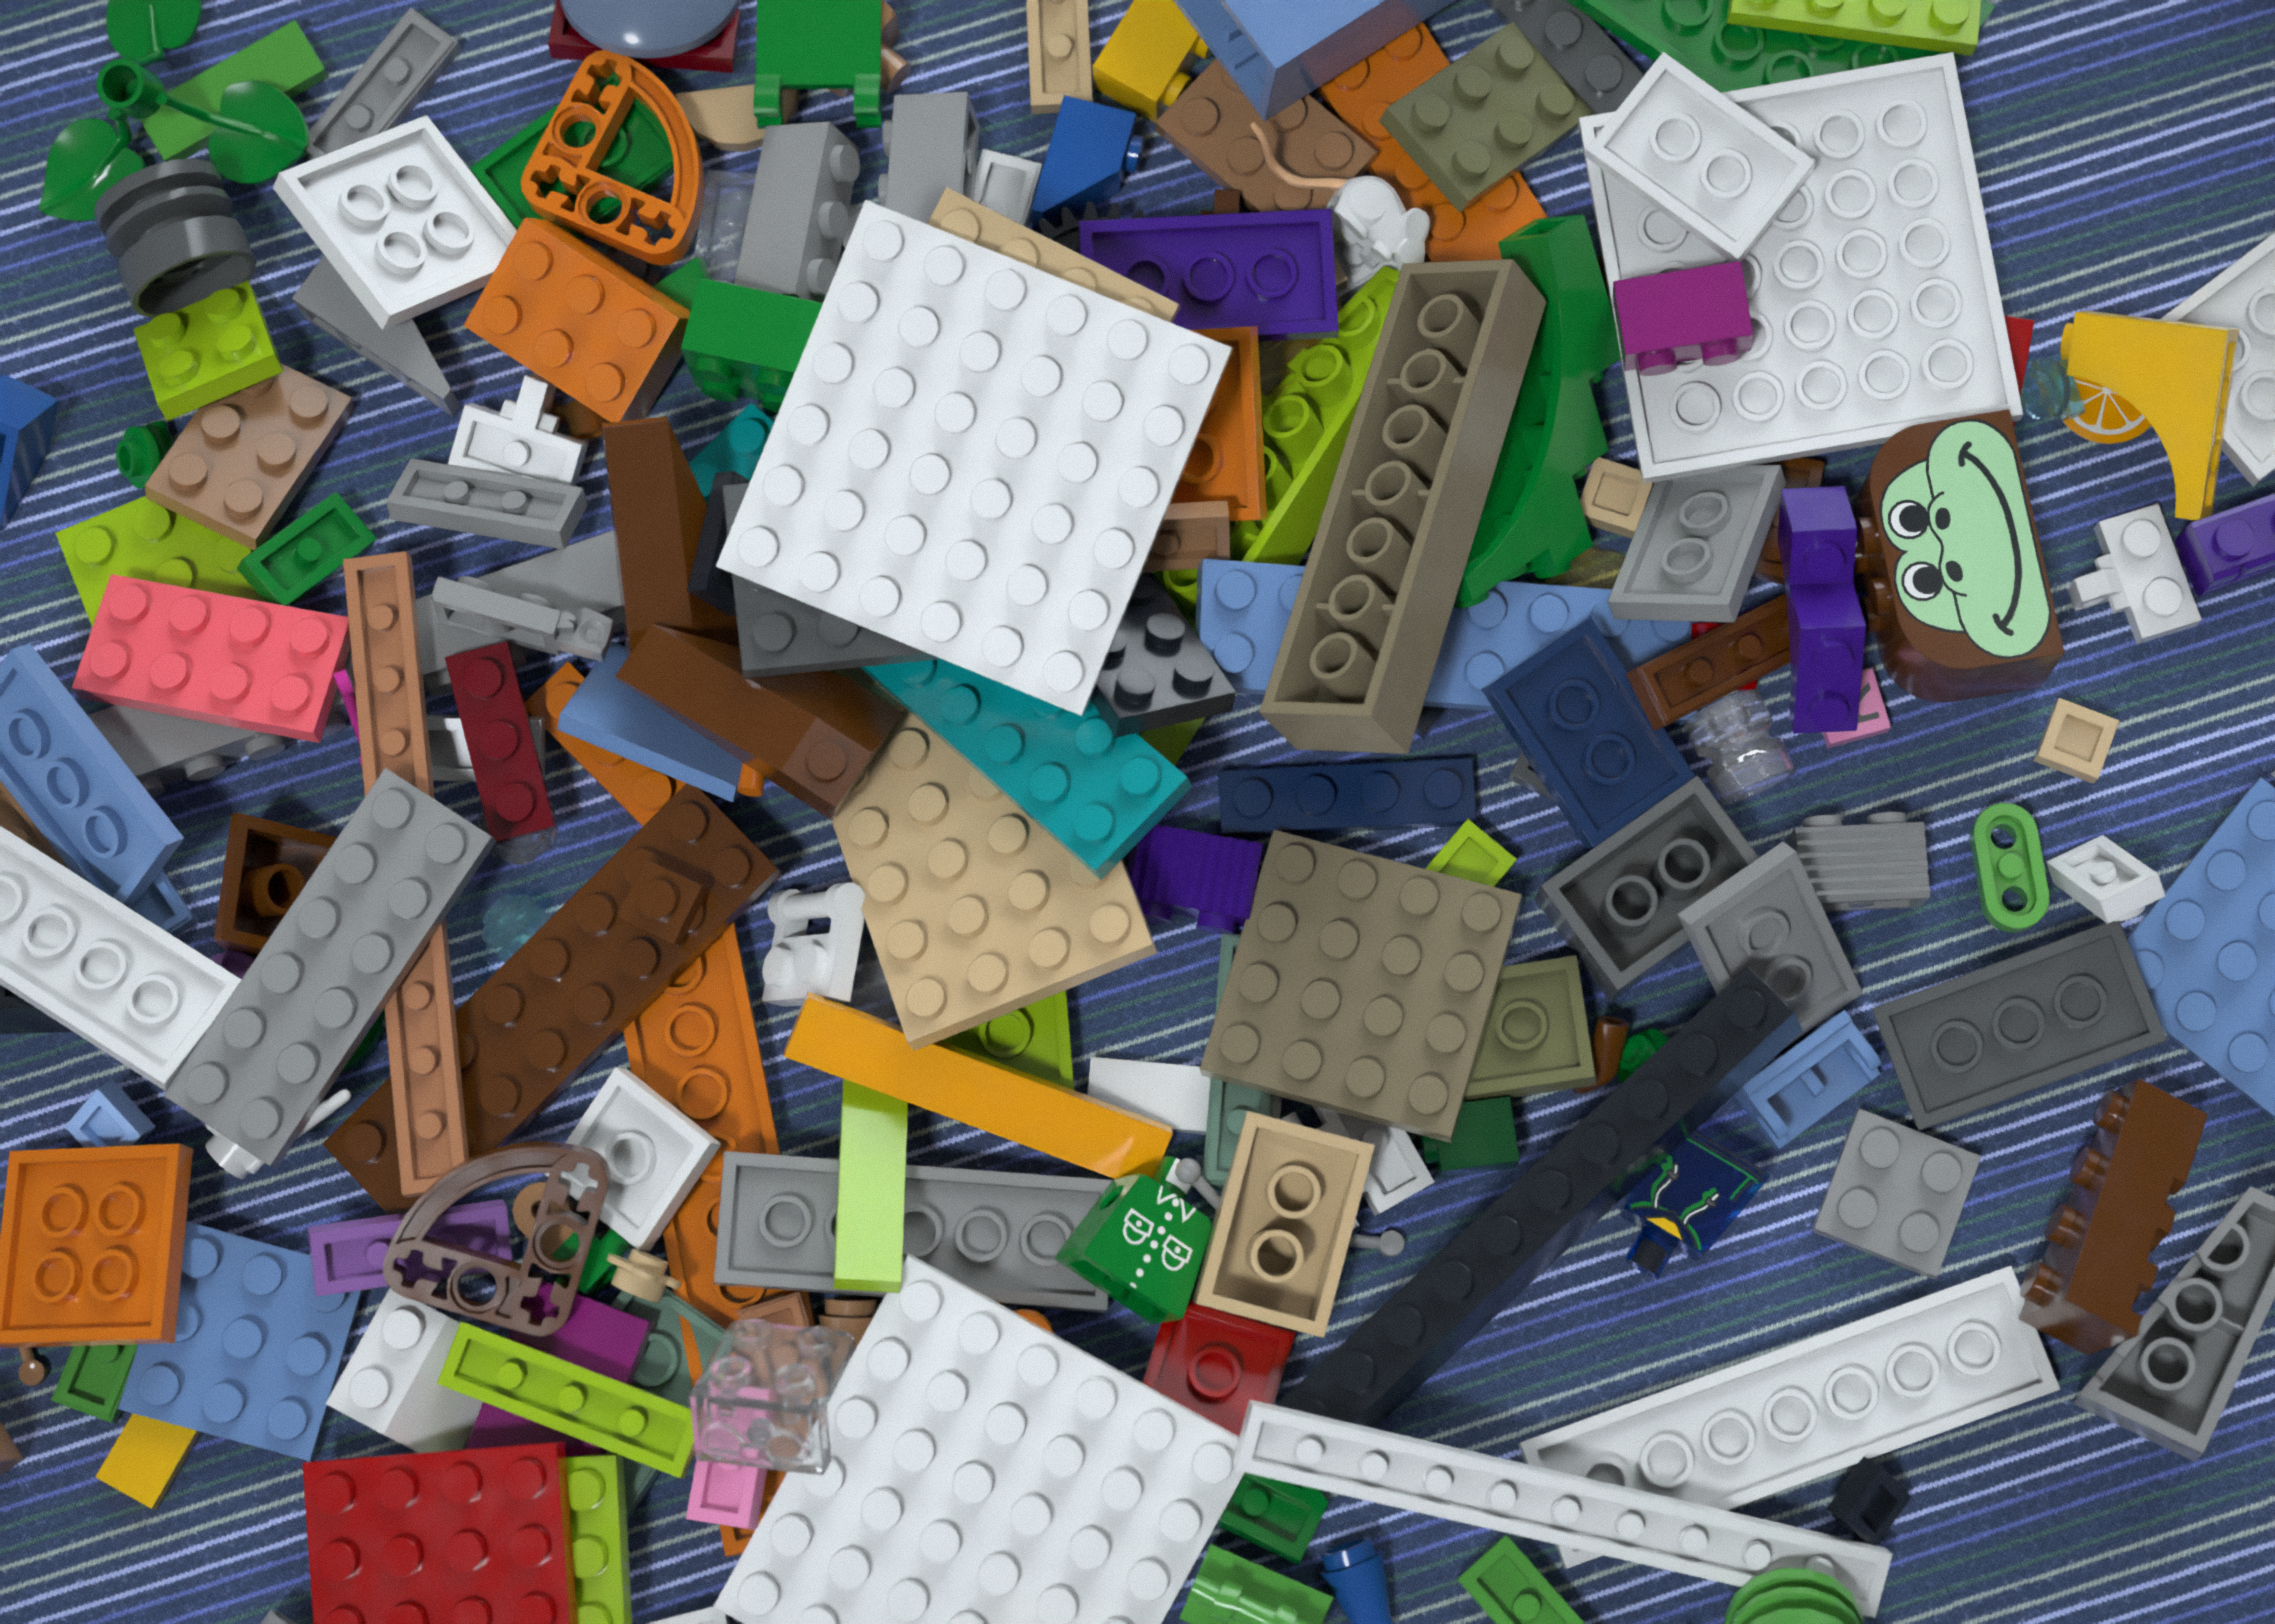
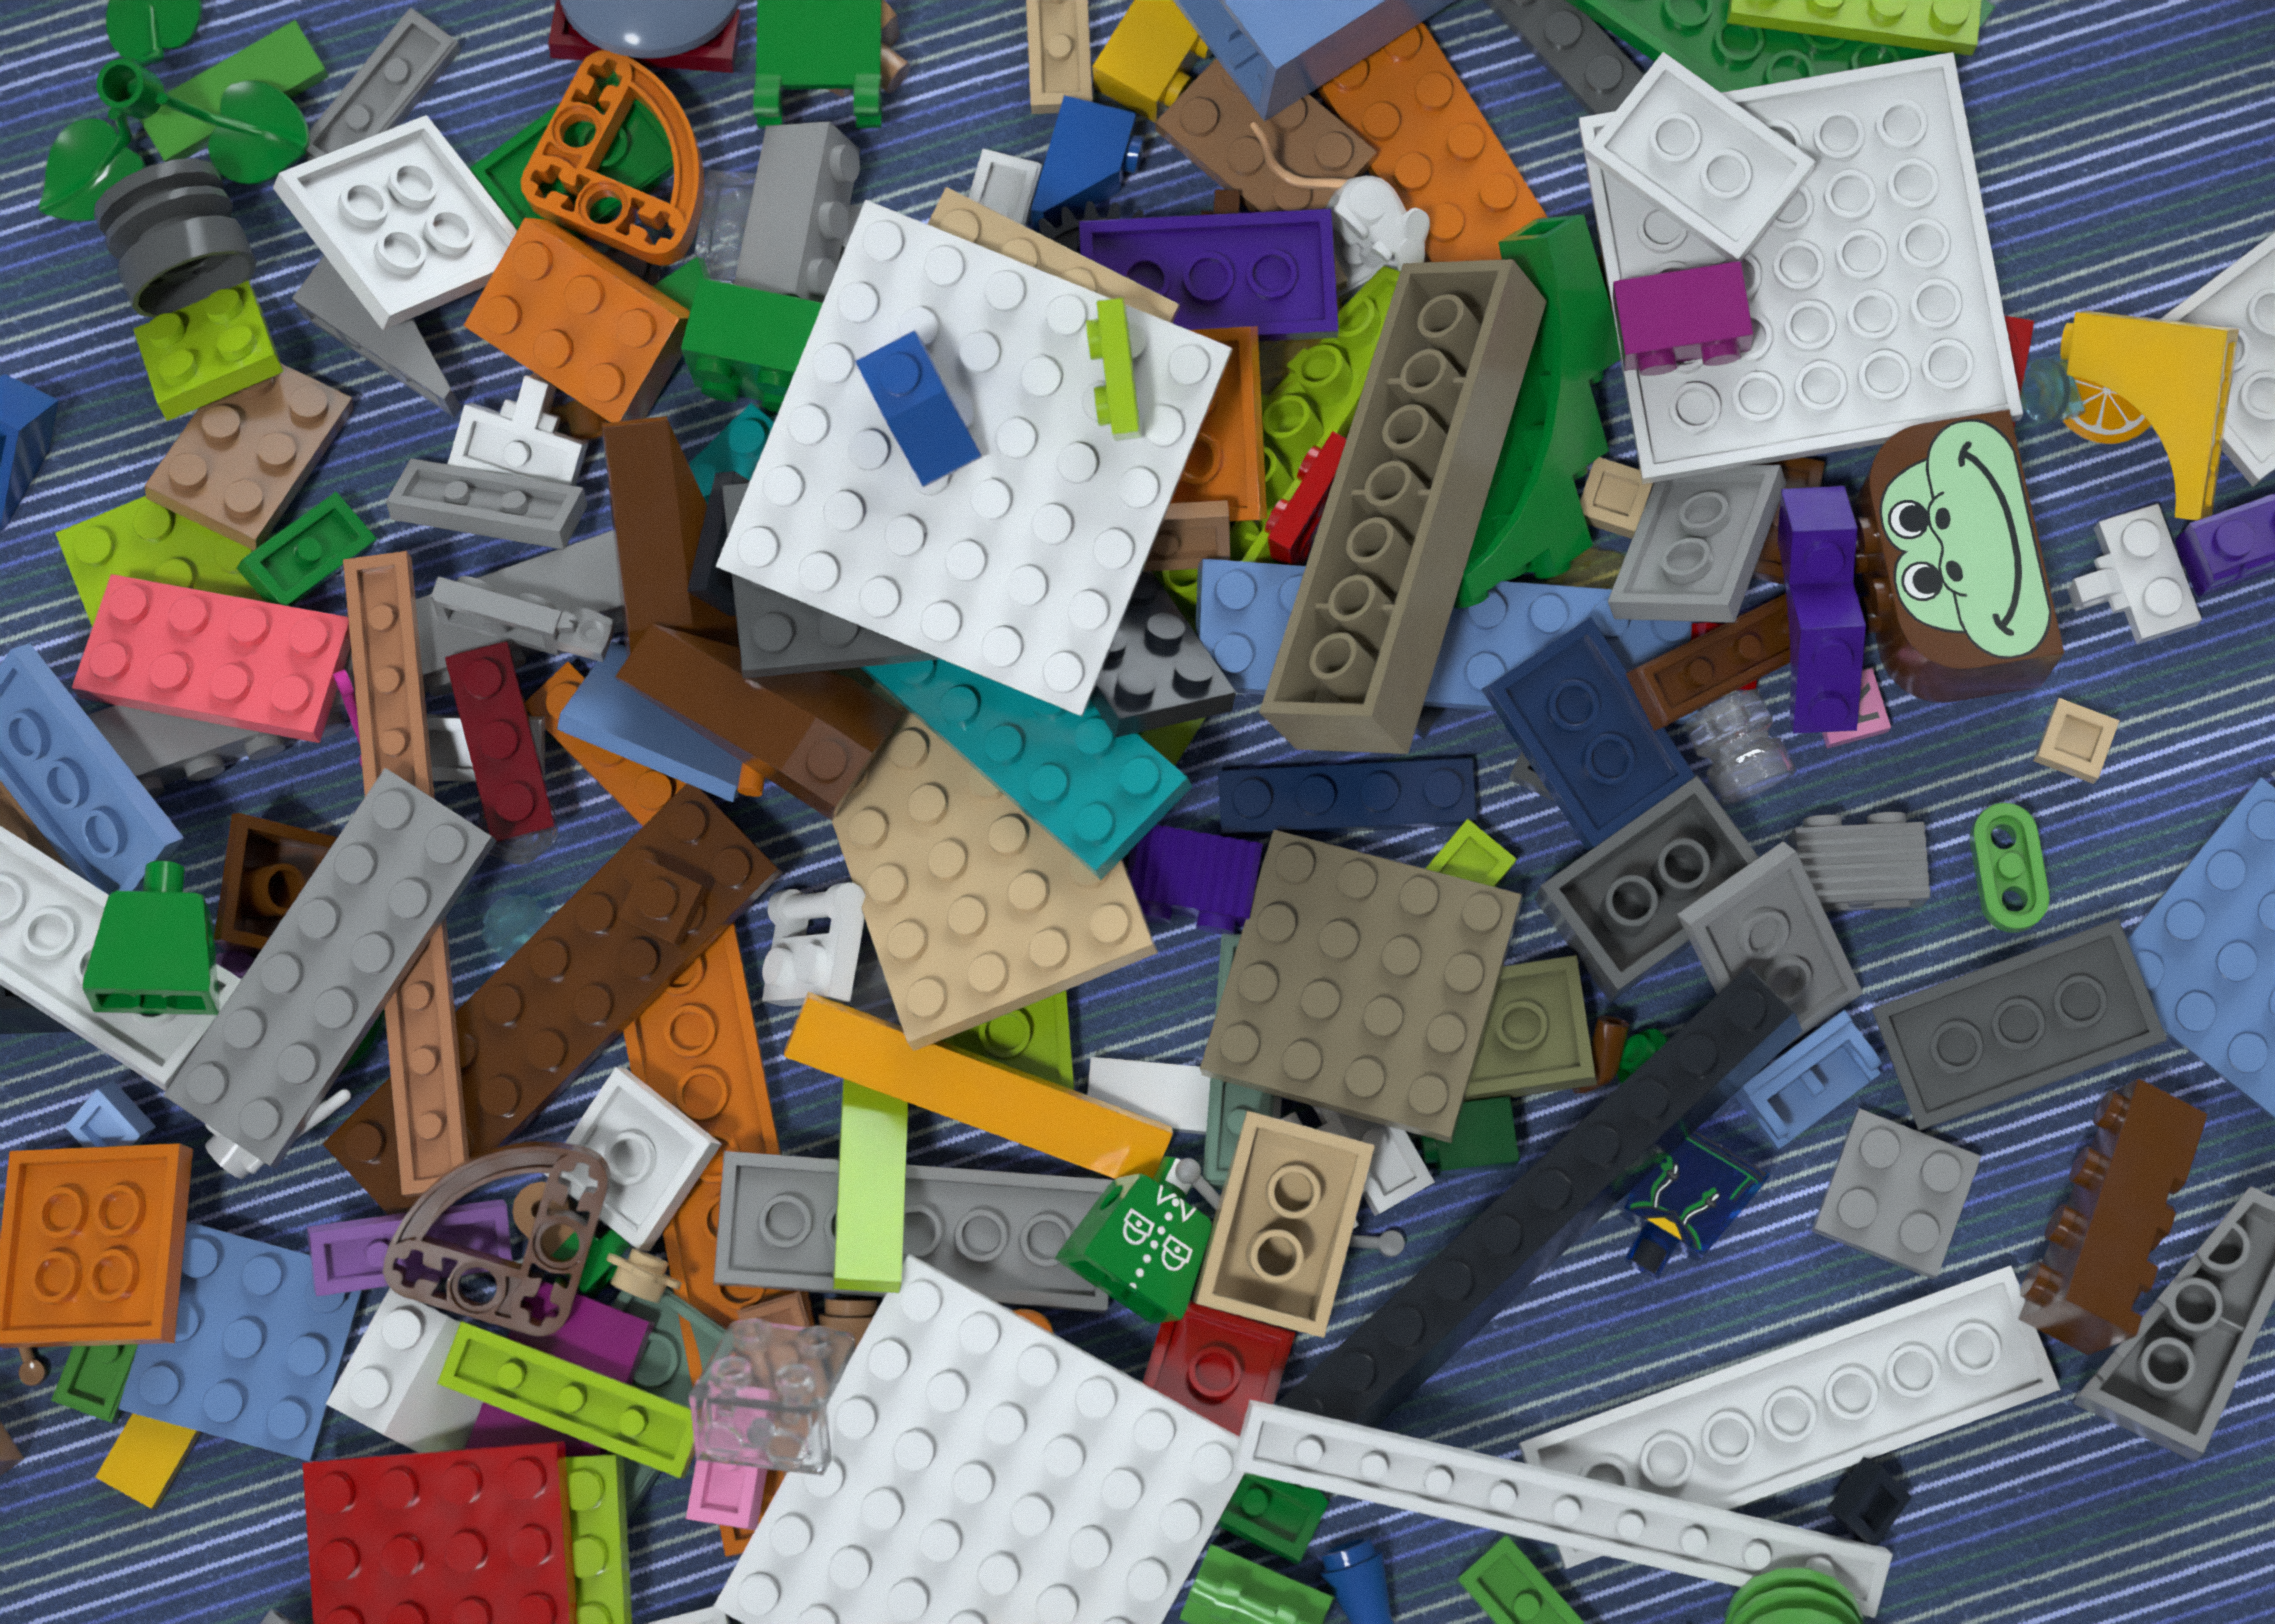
(143, 451): green plate -> none
(154, 950): none -> green torso
(728, 117): tan tile -> none
(918, 408): none -> blue slope
(928, 149): light grey brick -> none
(1110, 341): none -> lime plate
(1297, 520): none -> red plate
(1485, 117): olive plate -> none
(2106, 879): white plate -> none

